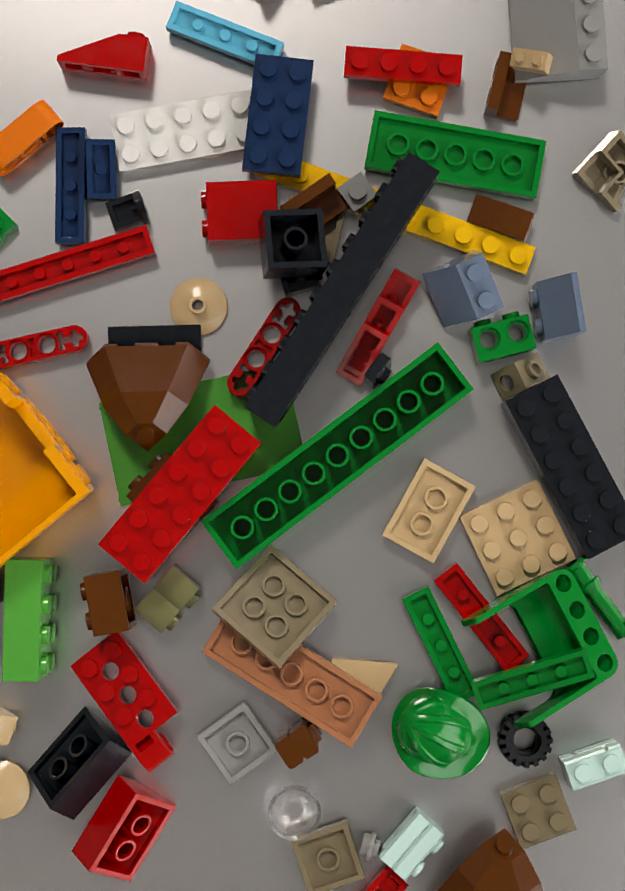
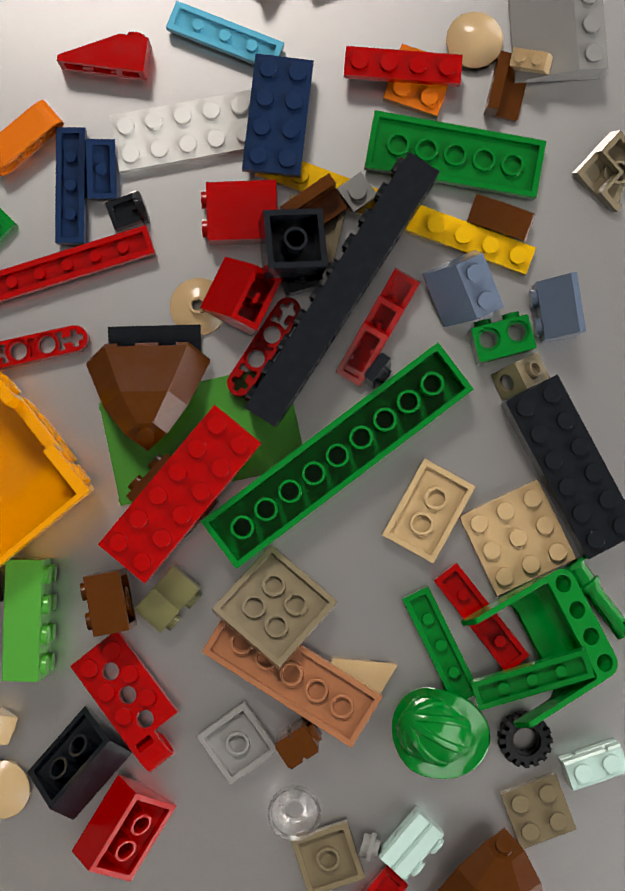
(240, 295): none -> red slope
(476, 38): none -> tan dish

